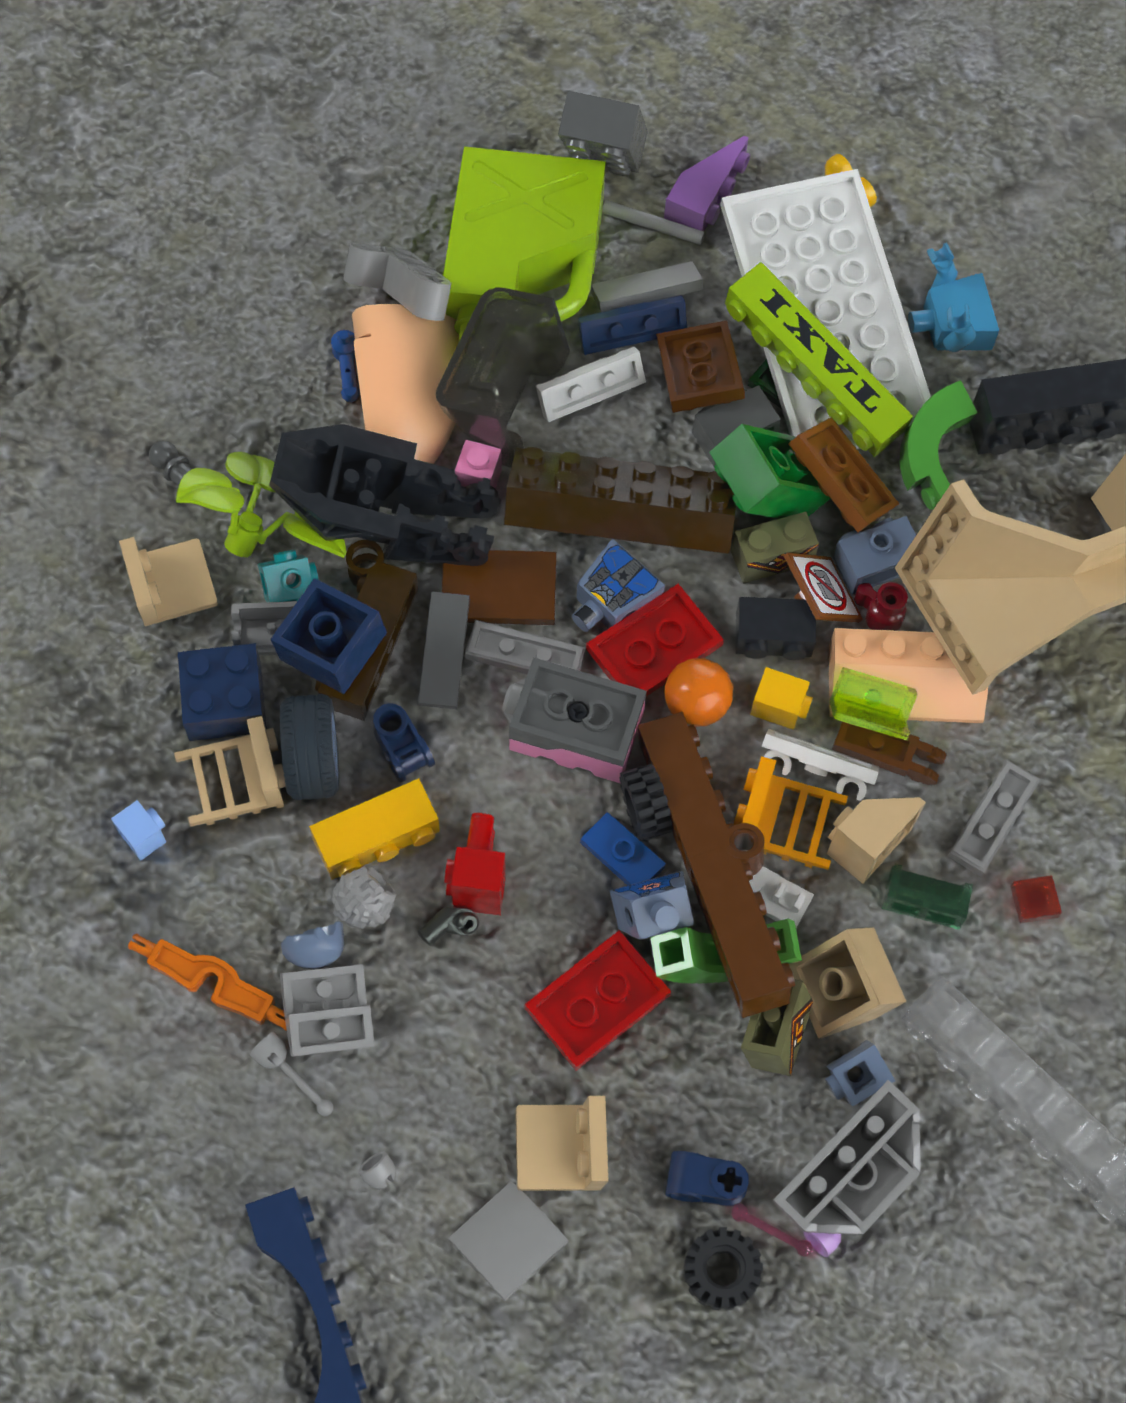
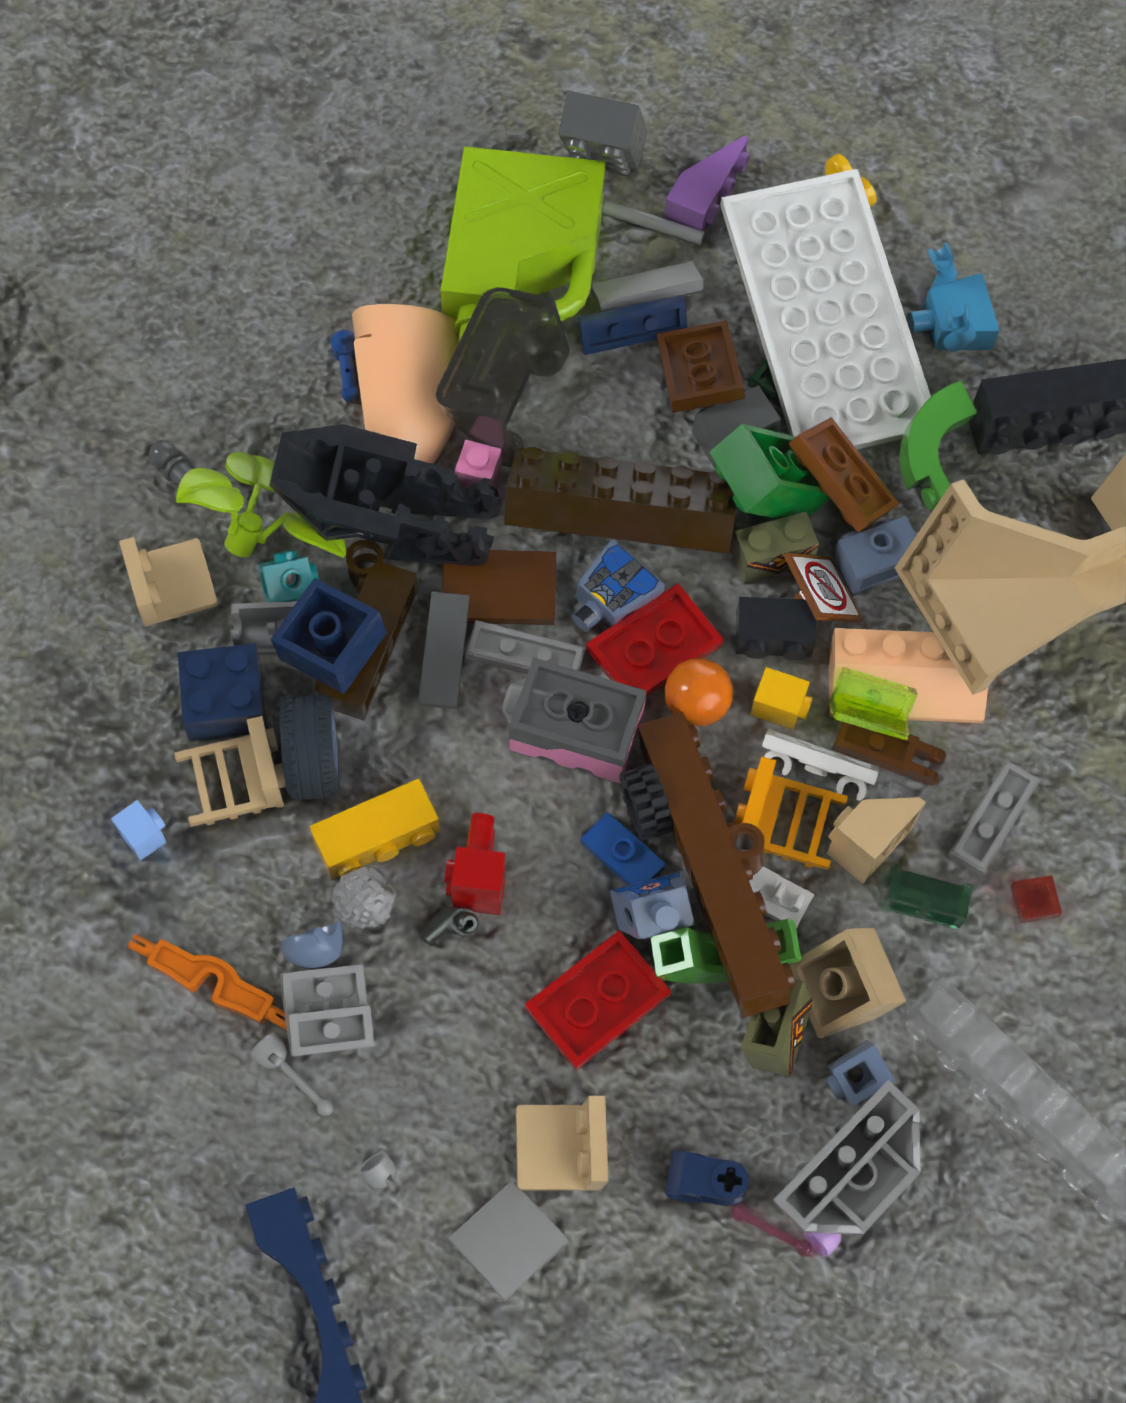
(402, 276): light grey beam -> none
(402, 748): dark blue piece -> none
(591, 384): white plate -> none
(704, 1288): black tyre -> none
(817, 360): lime brick -> none
(884, 608): dark red piece -> none

